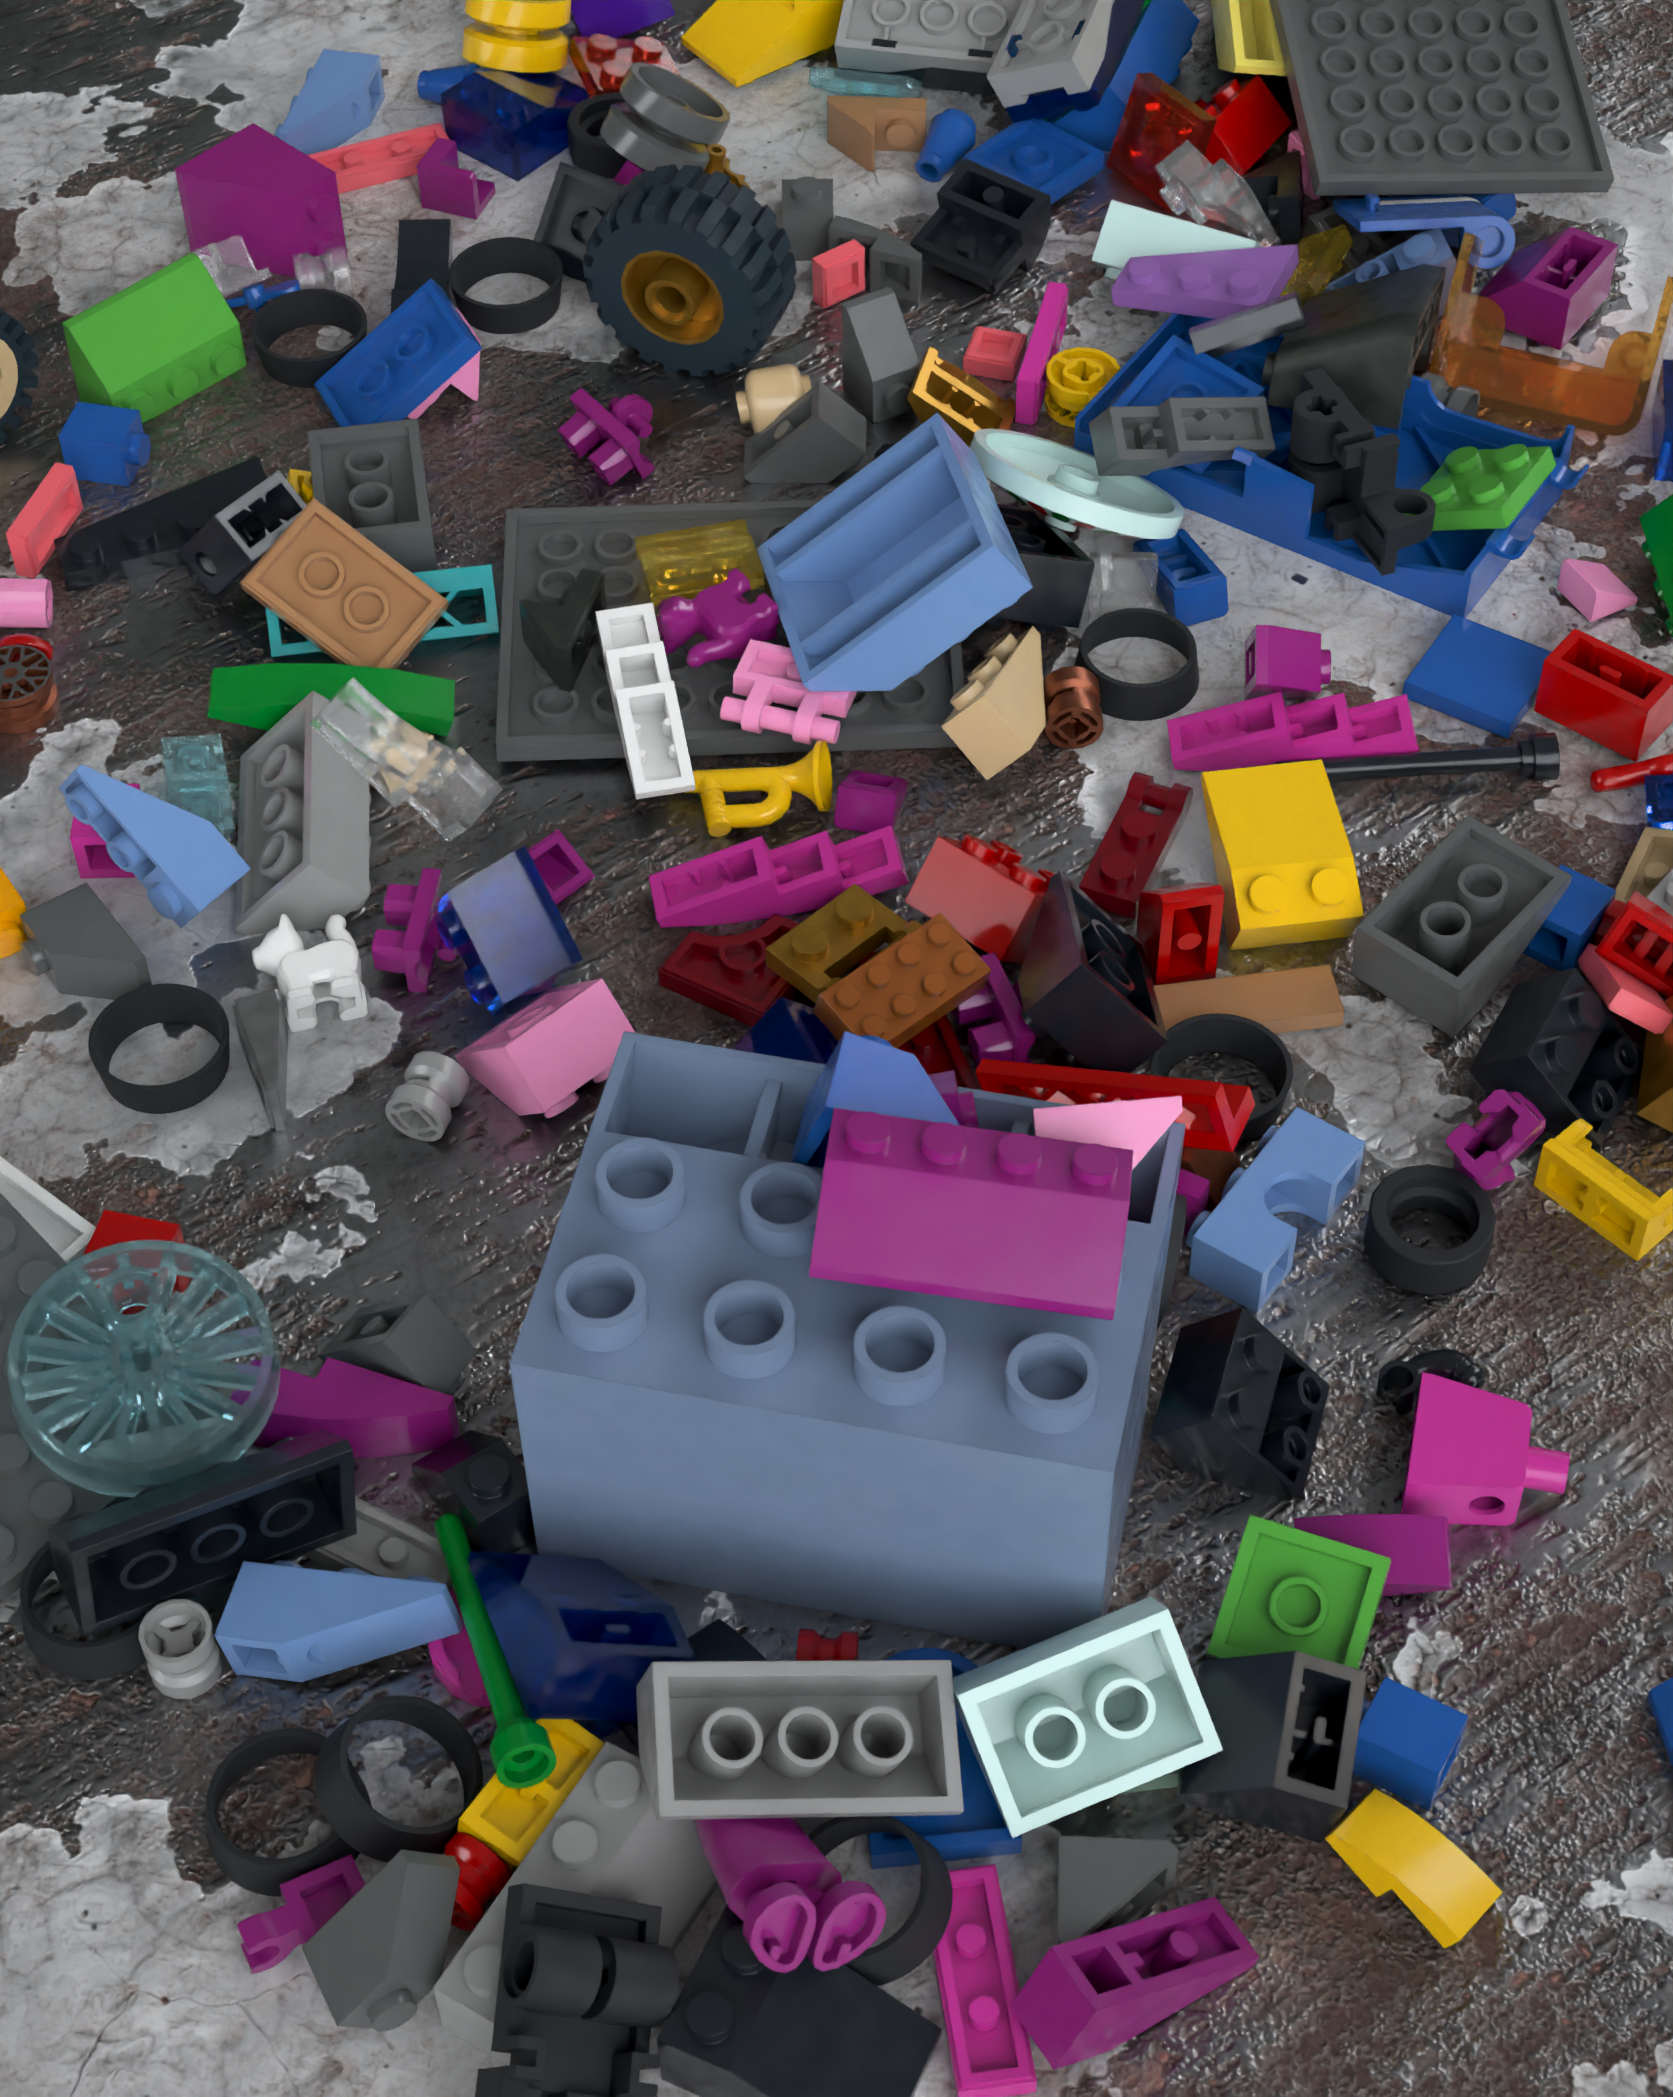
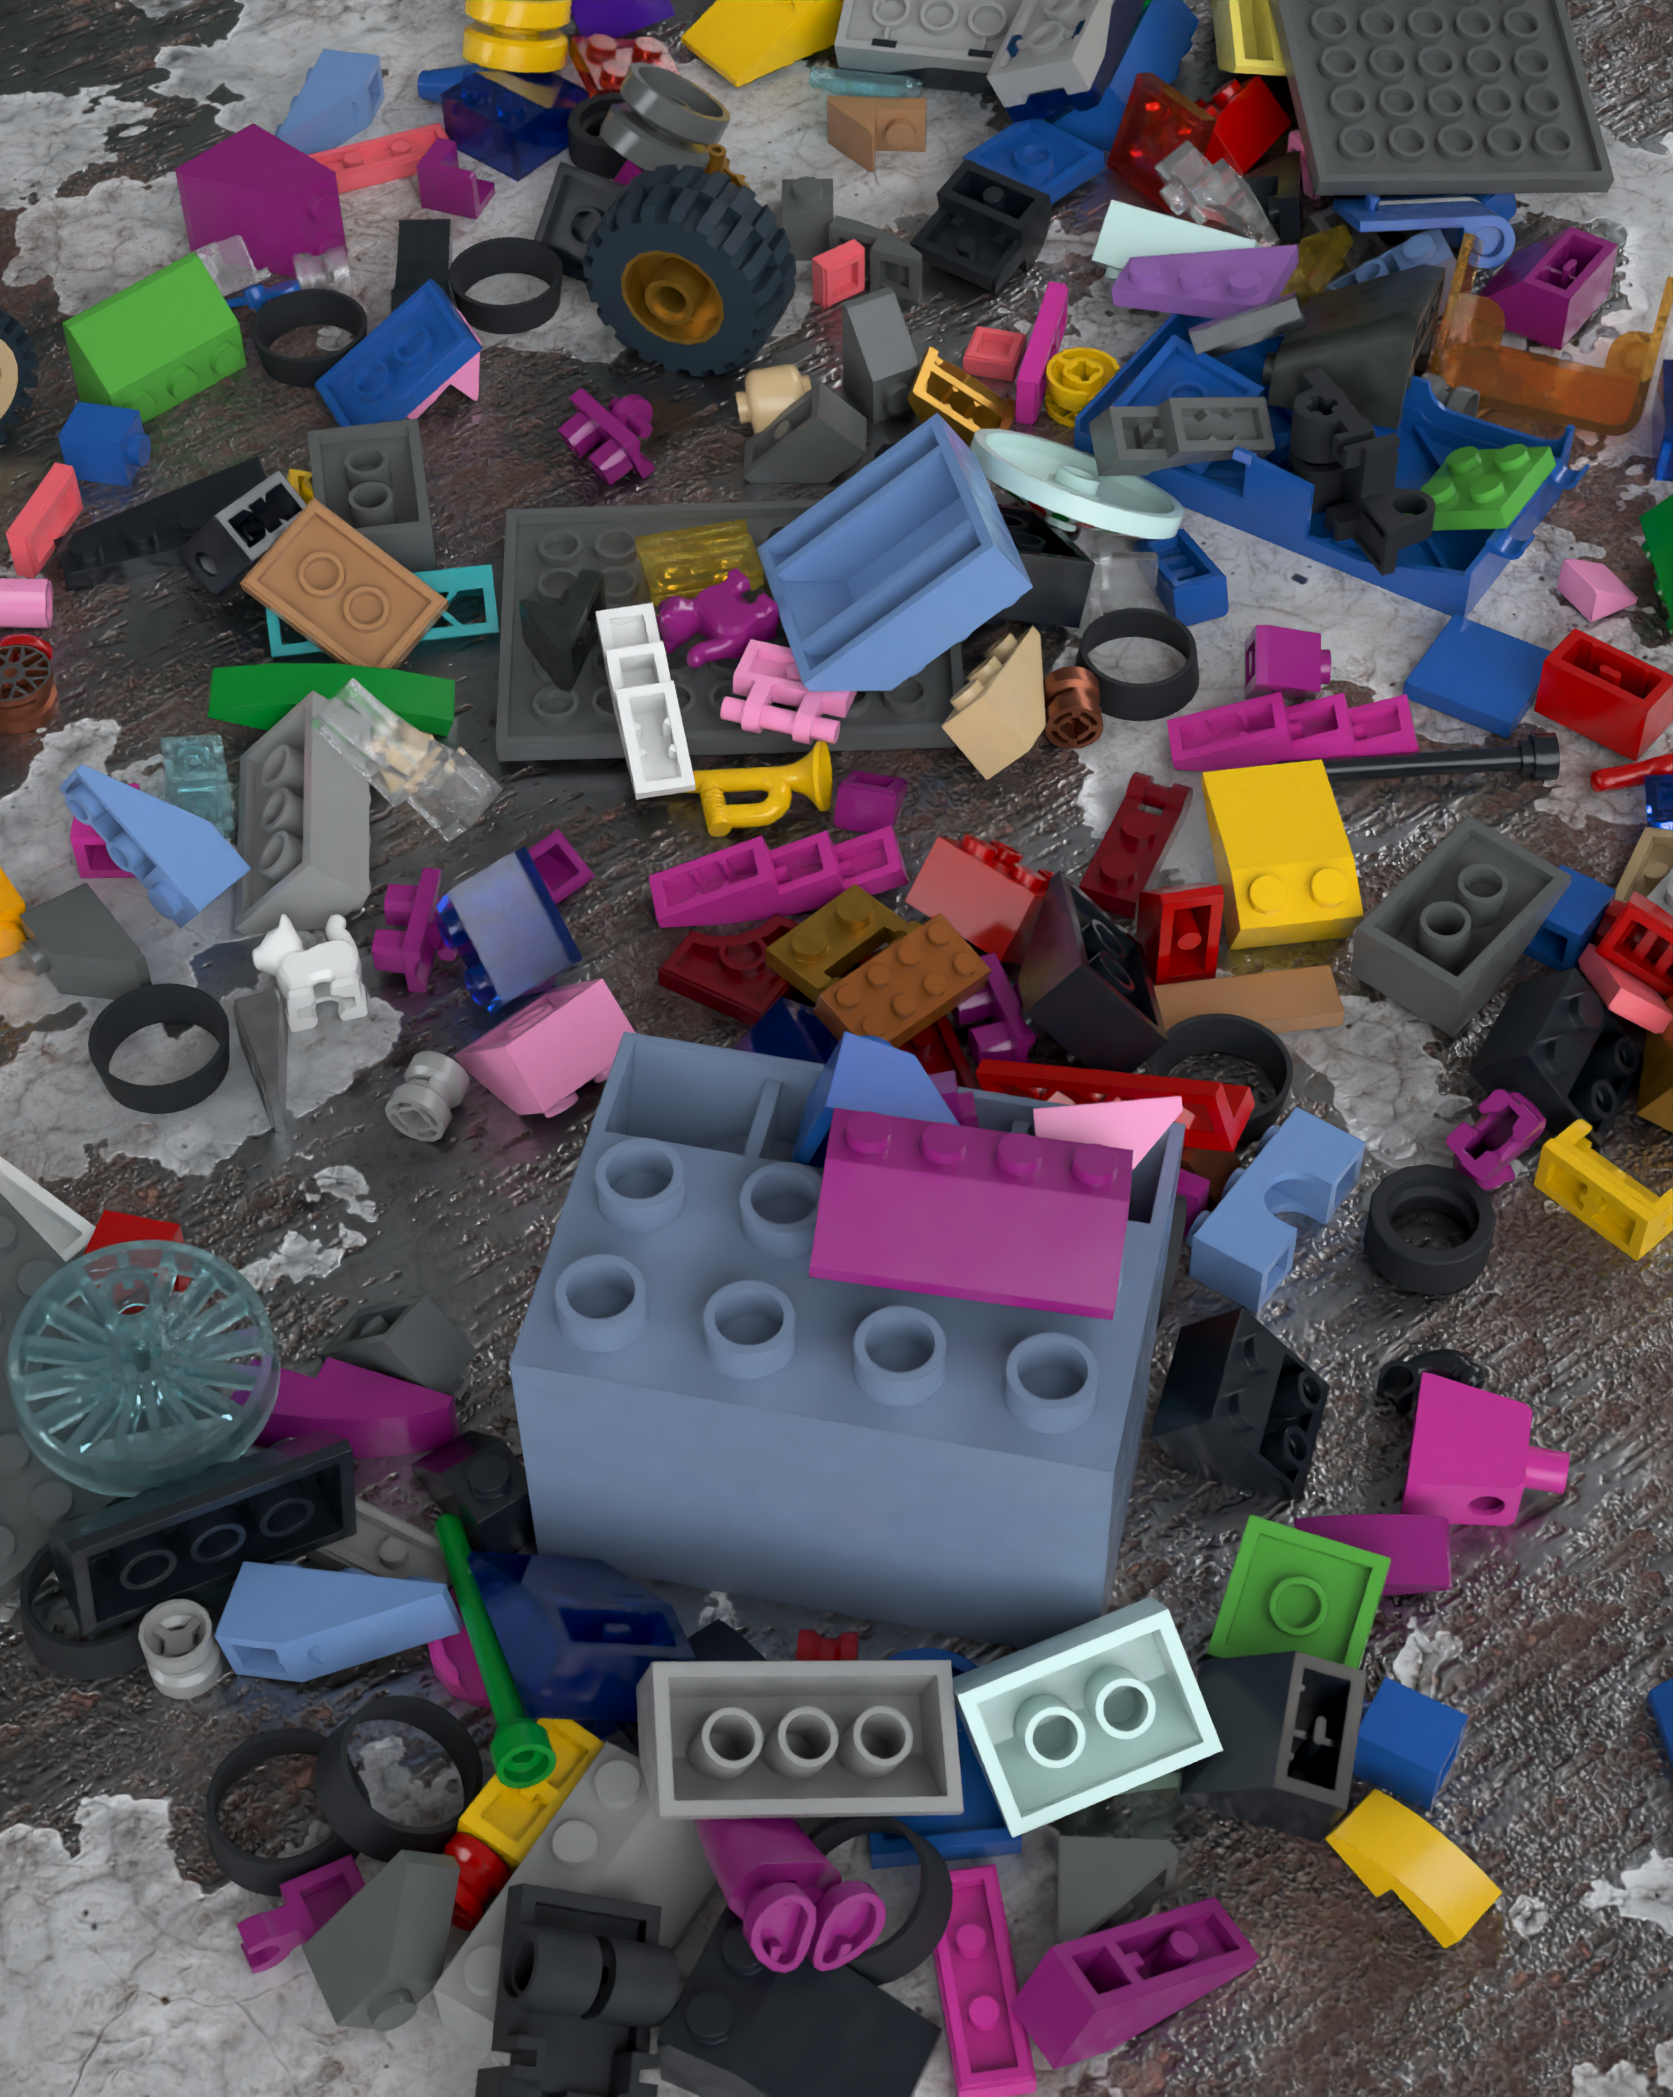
(947, 141): blue cone -> none

